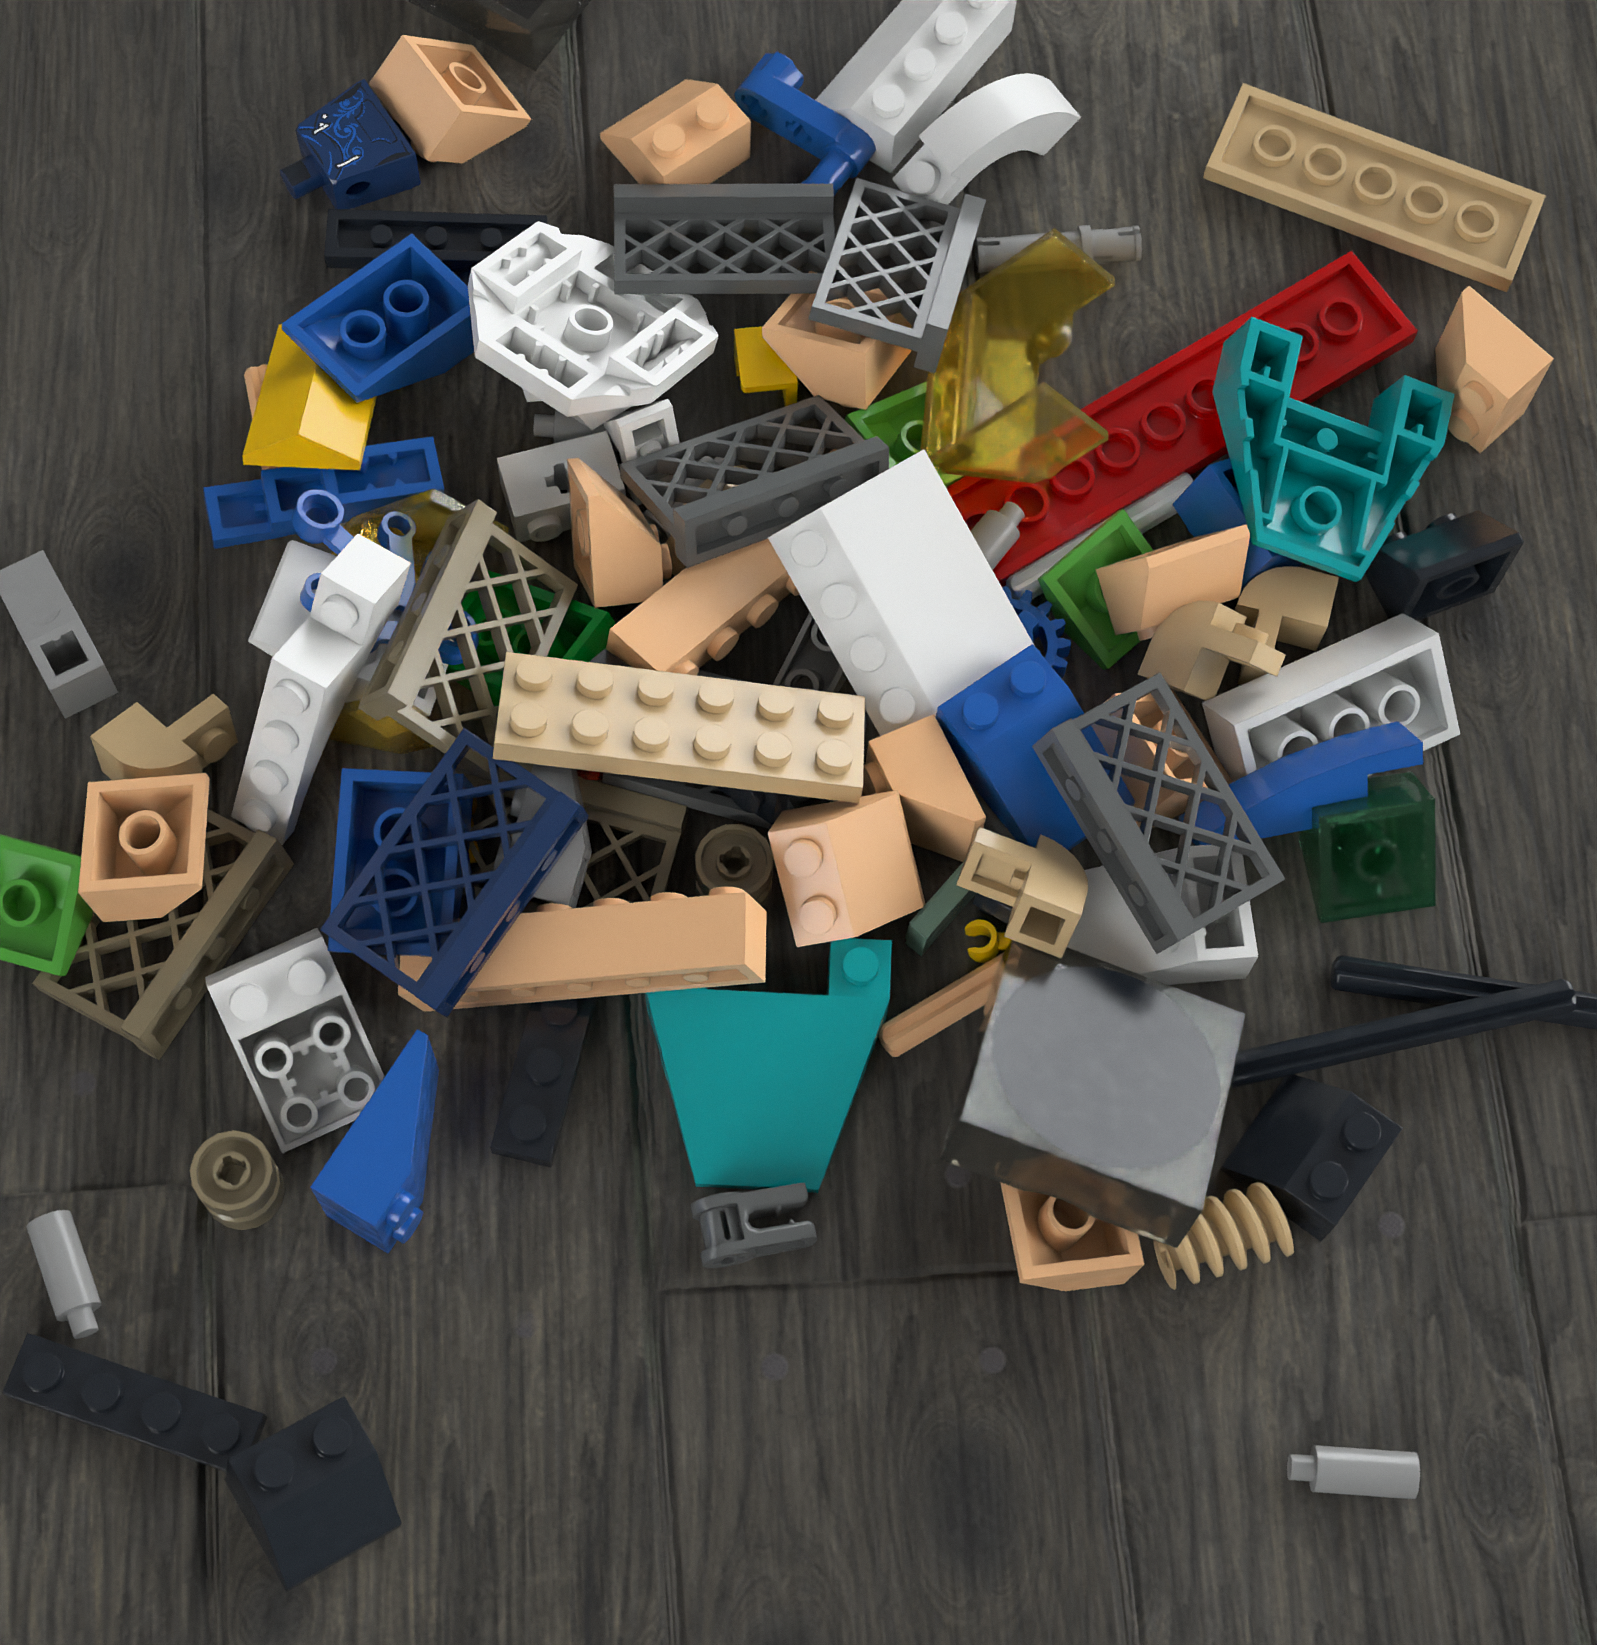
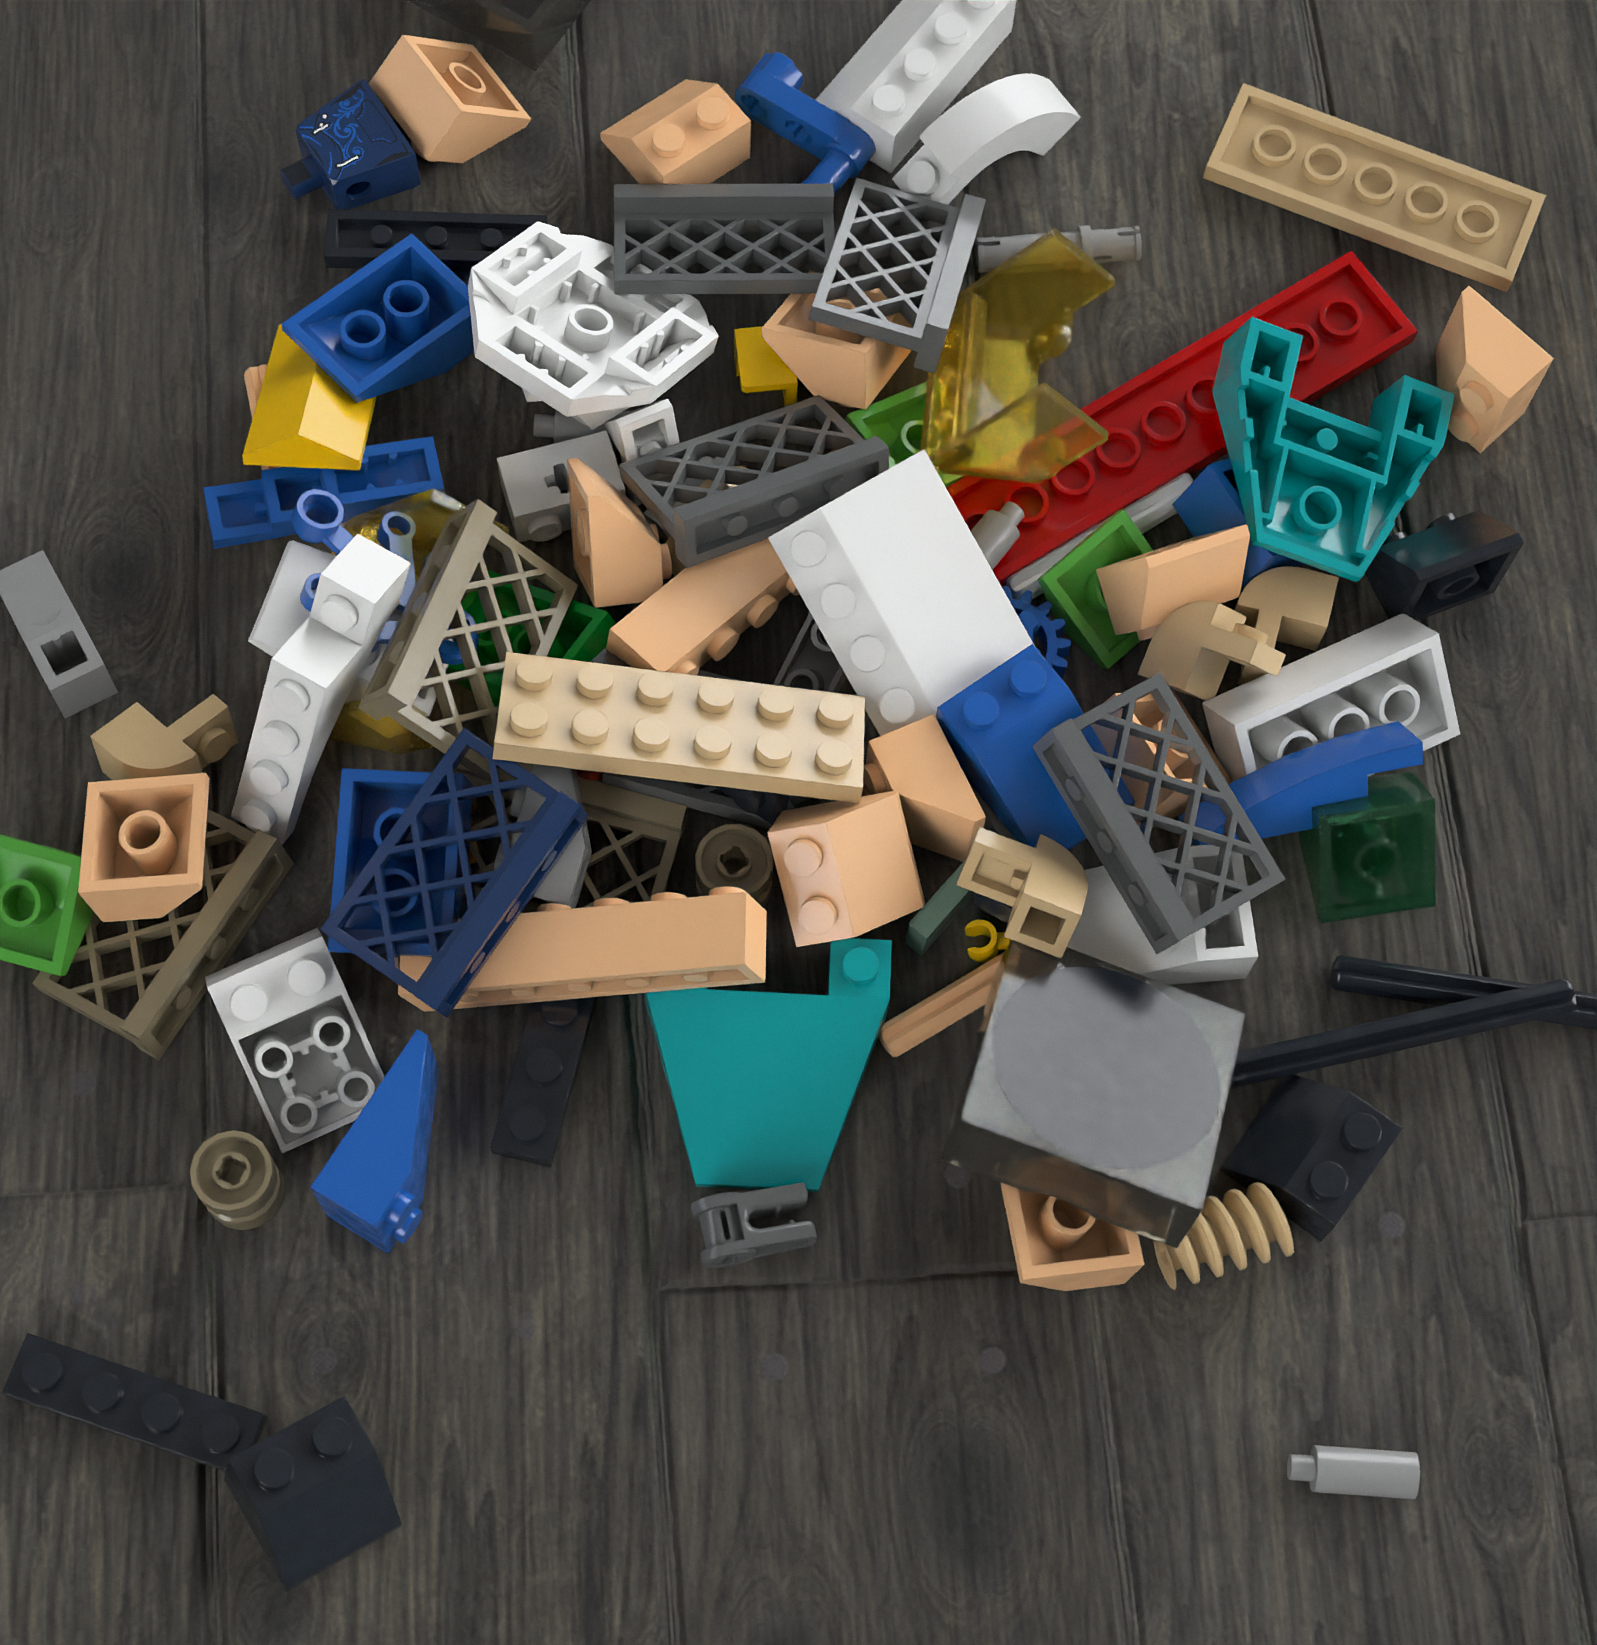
(65, 1271): light grey cylinder -> none

